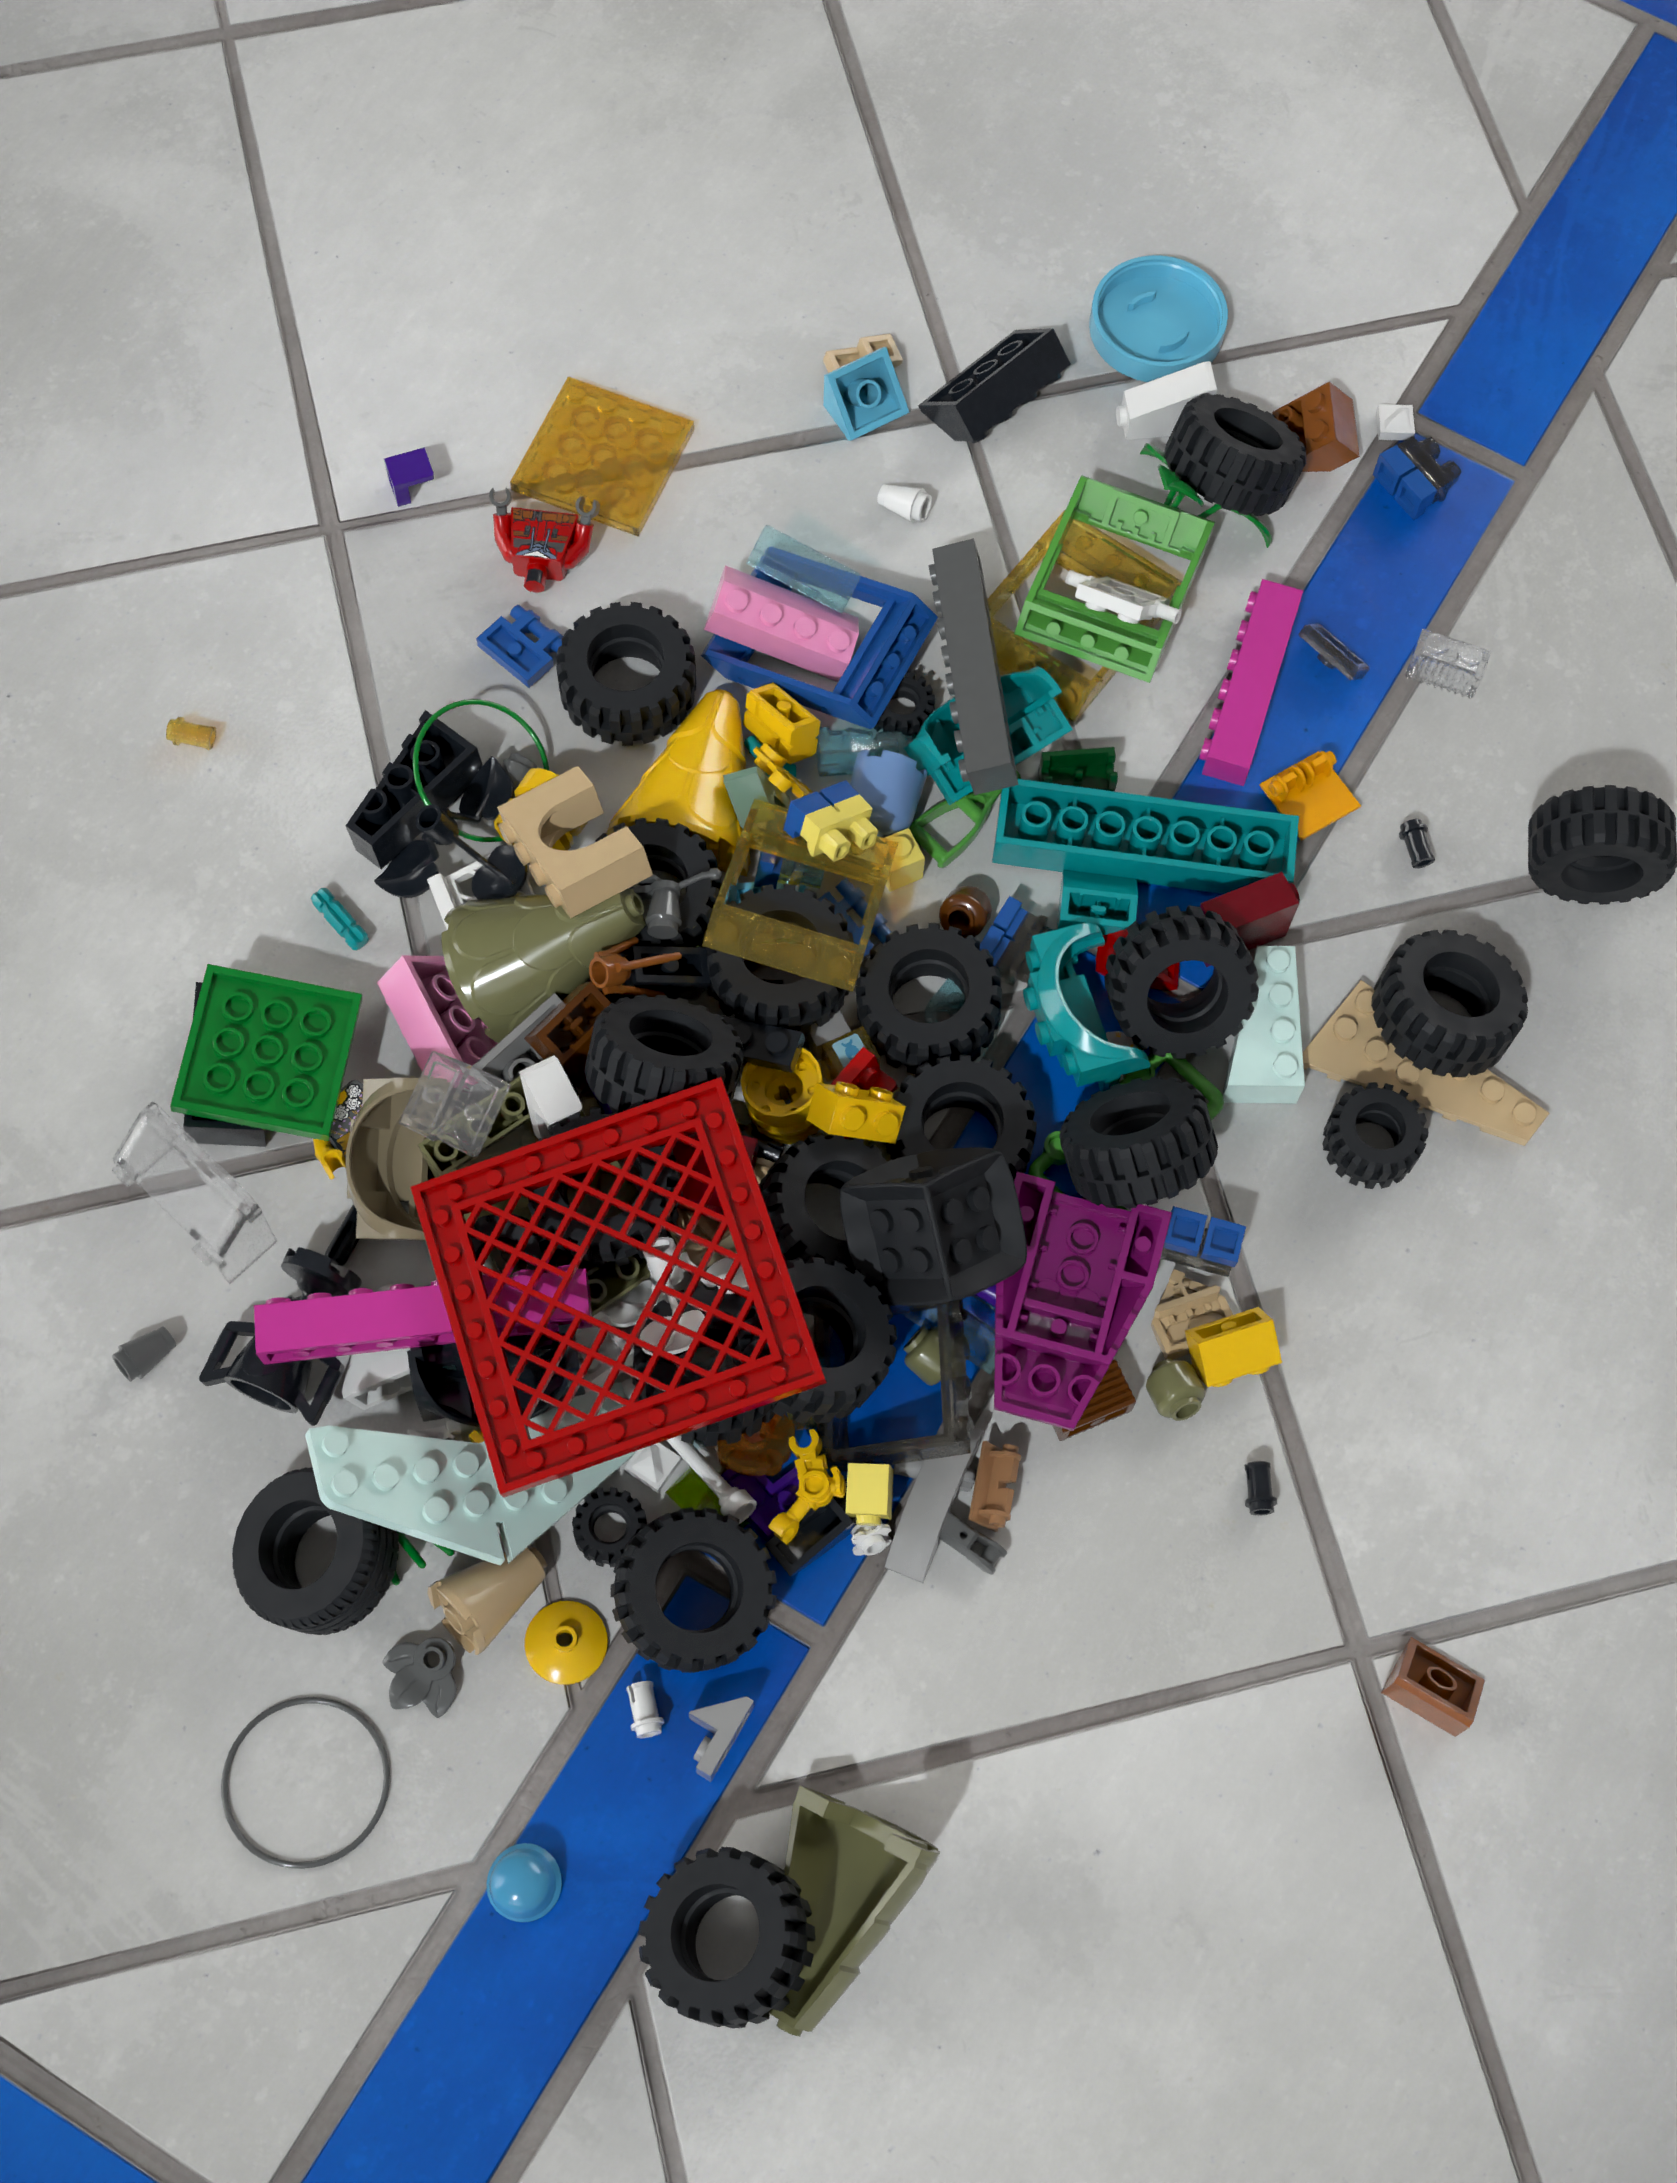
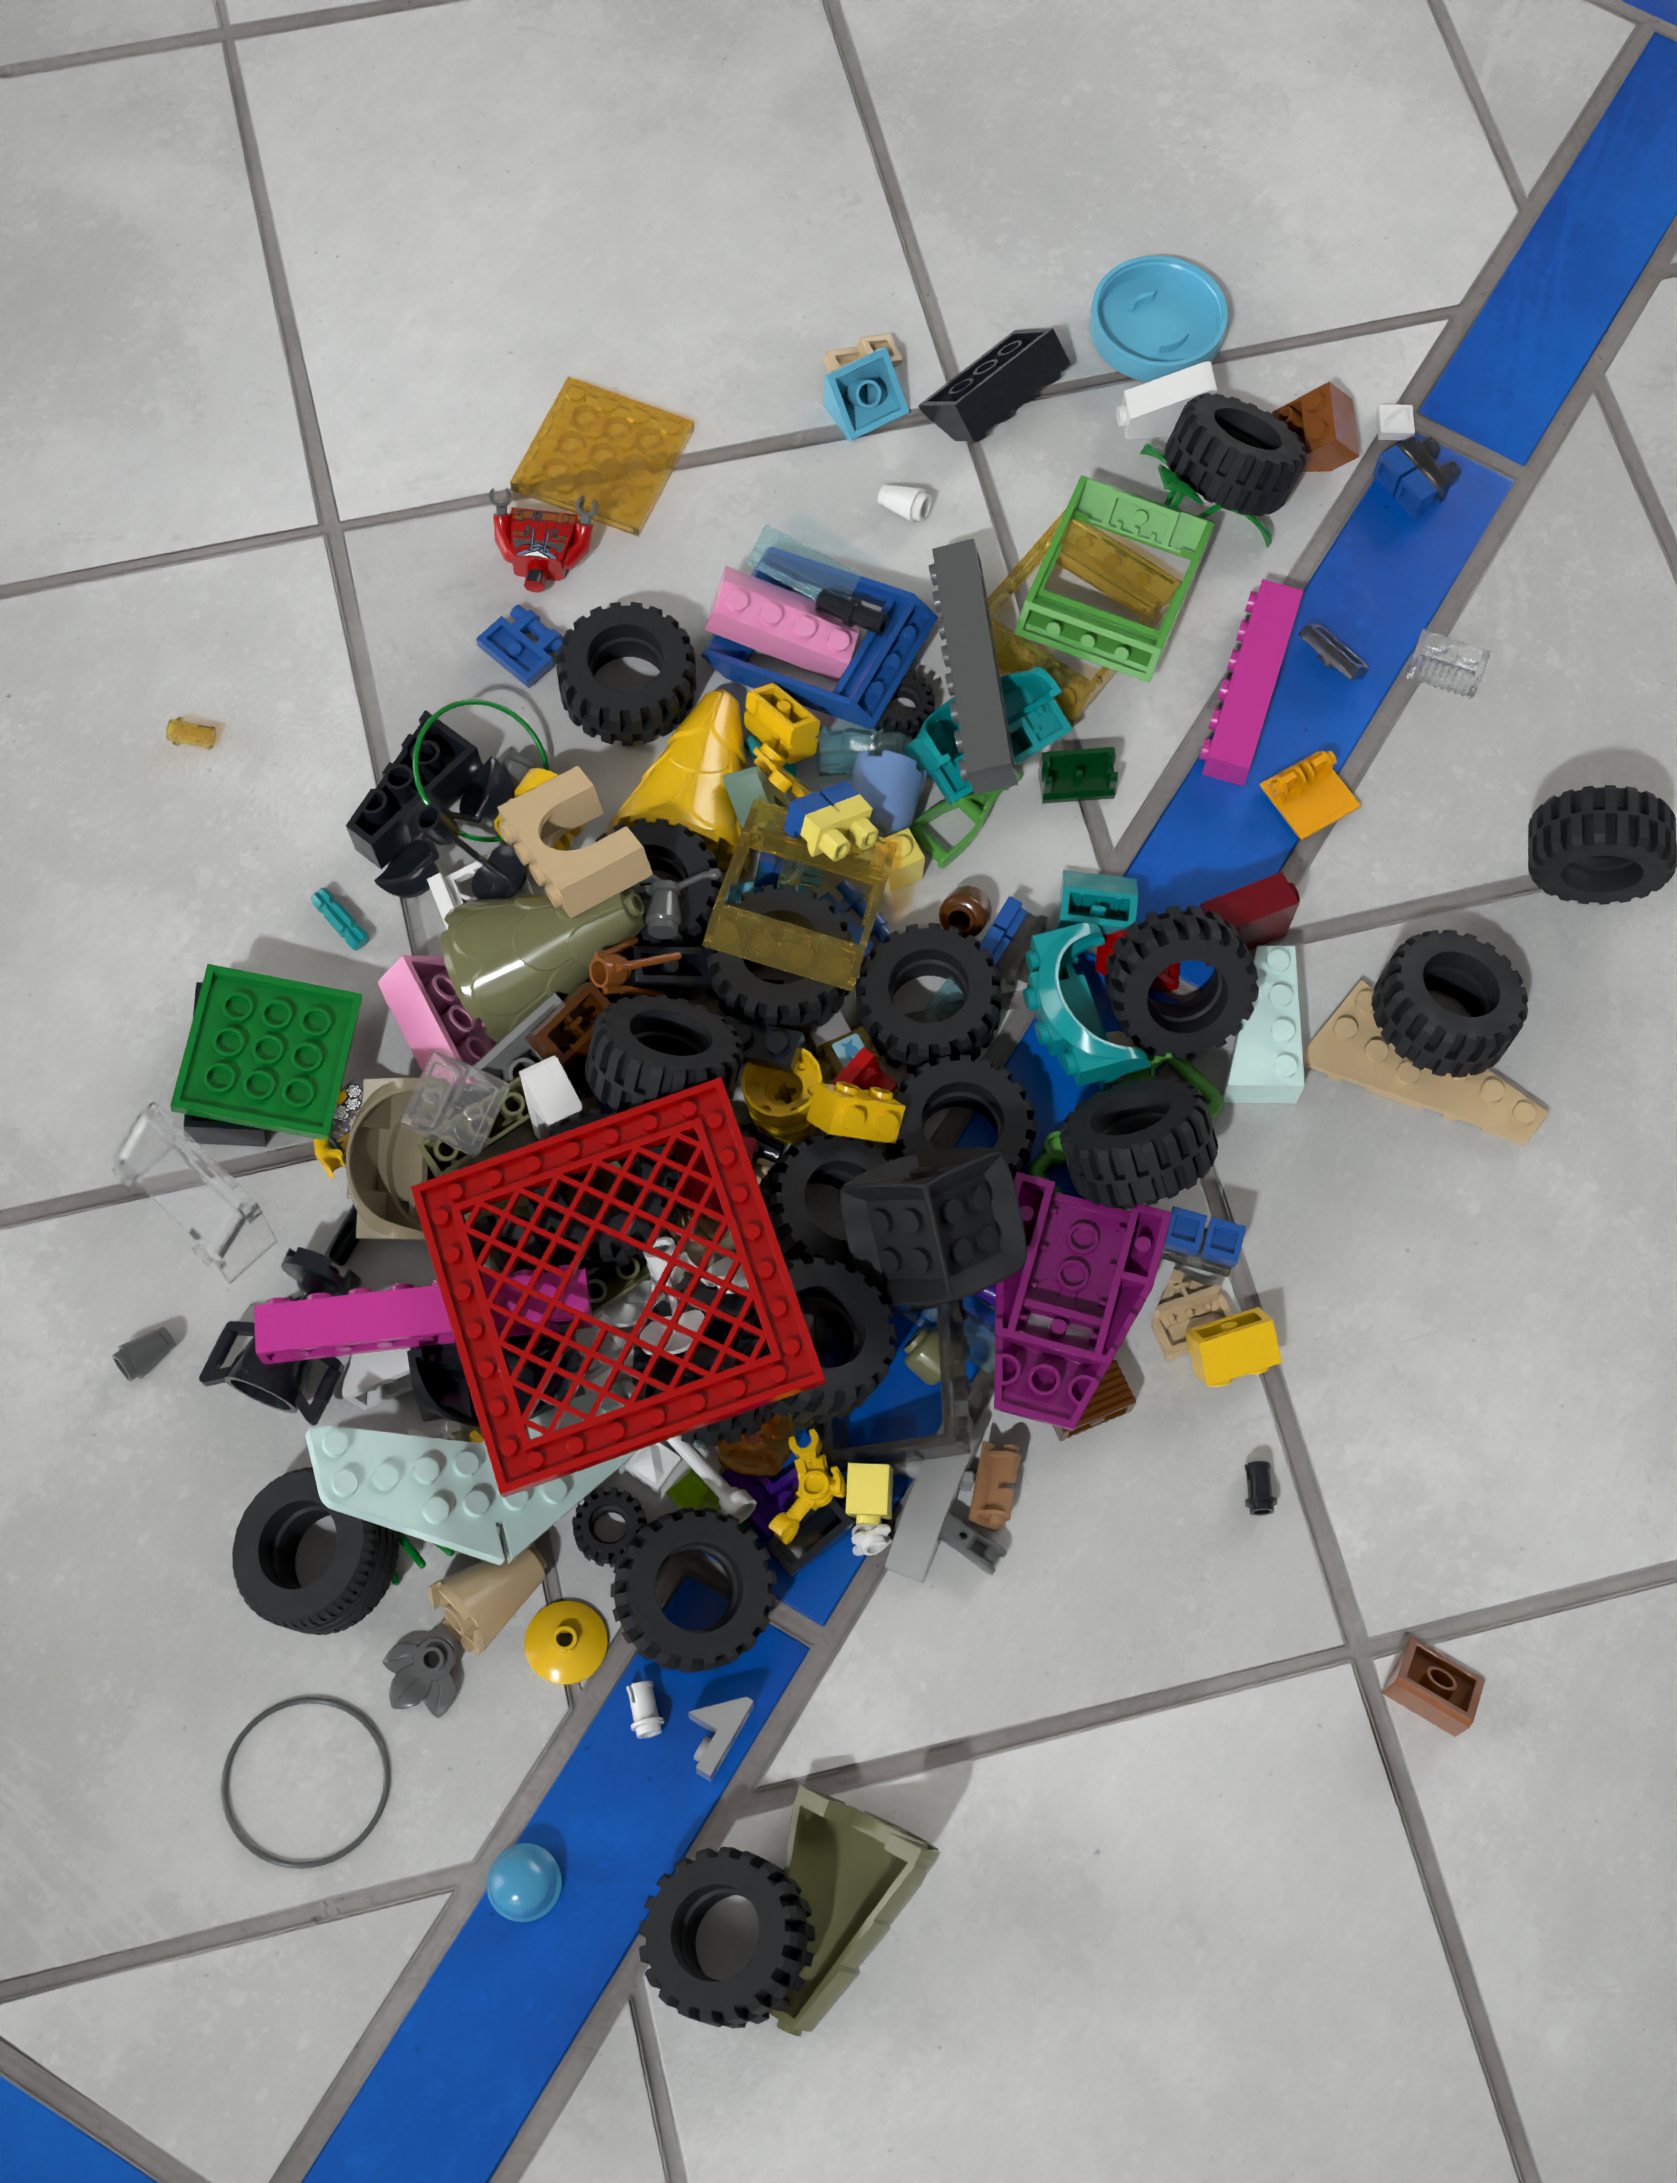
(407, 470): dark purple panel -> none
(852, 612): none -> black pin
(1126, 600): white plate -> none
(1142, 837): teal brick -> none
(1175, 1389): olive head -> none
(1391, 1112): black tyre -> none
(1417, 844): black pin -> none

